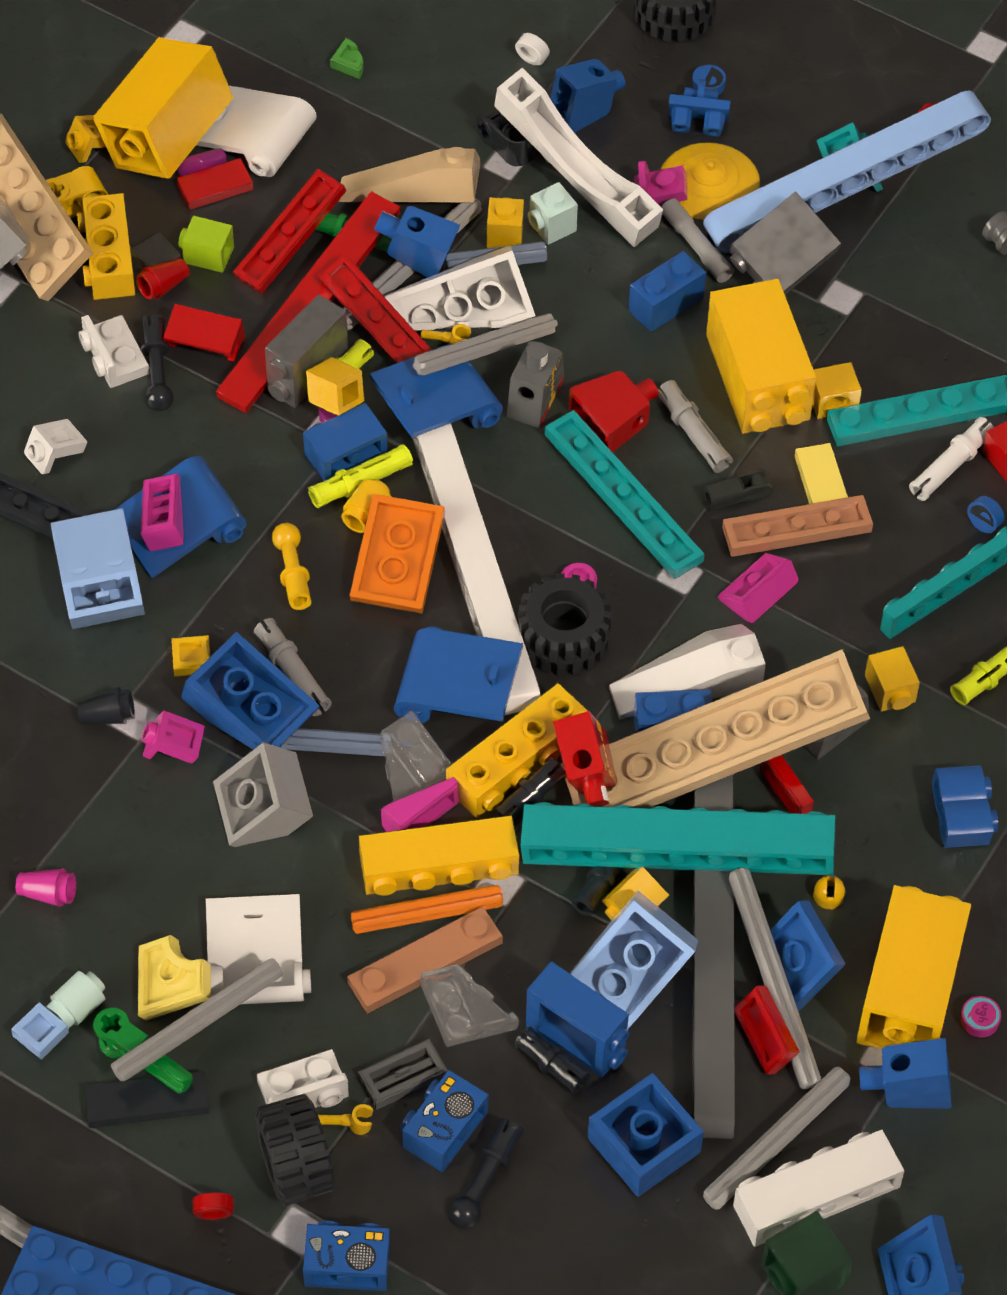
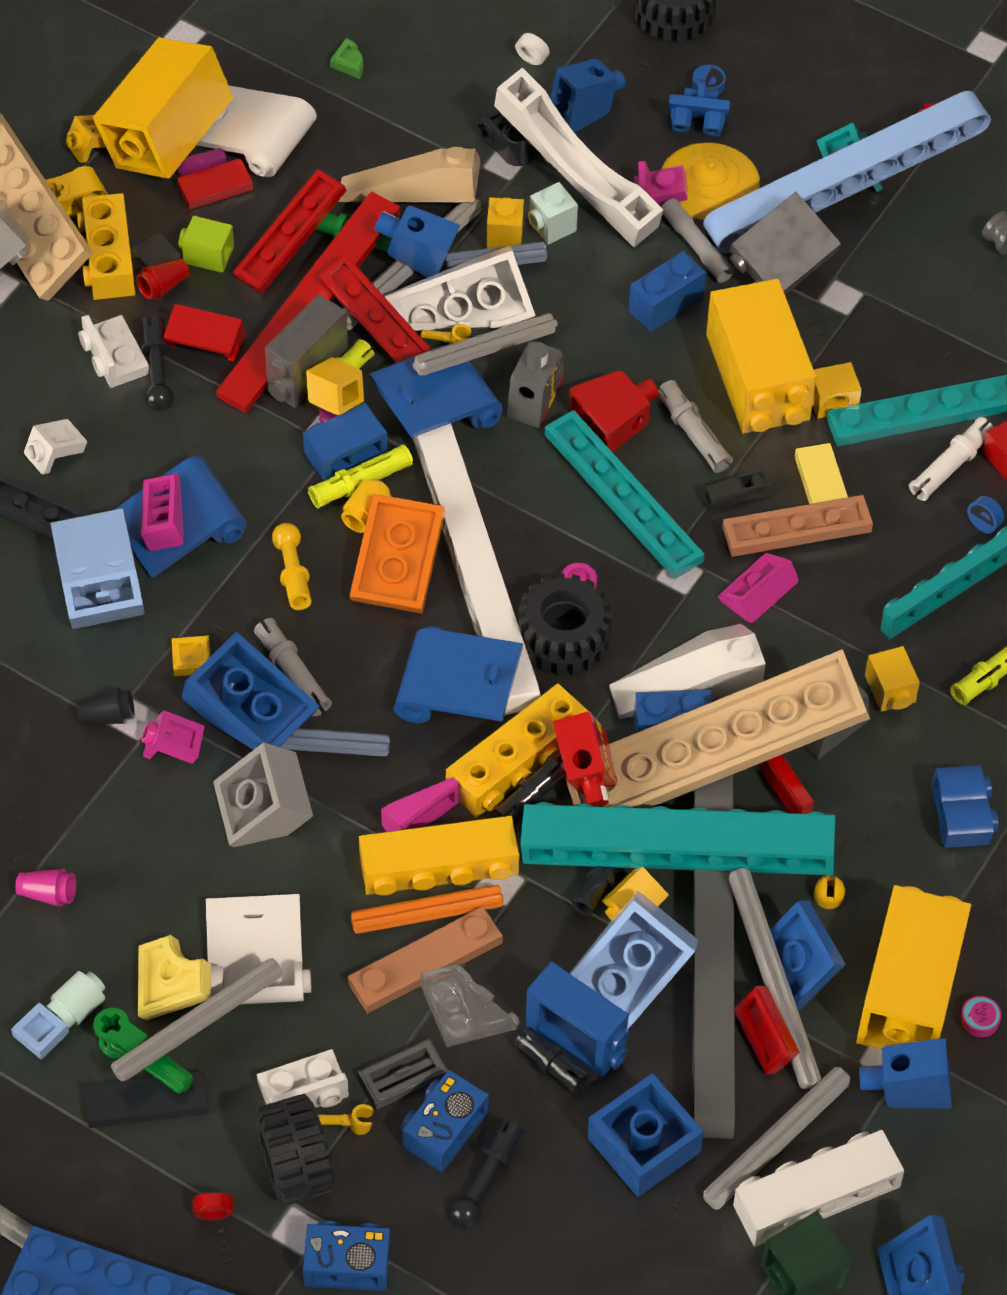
(411, 757): clear wing -> none

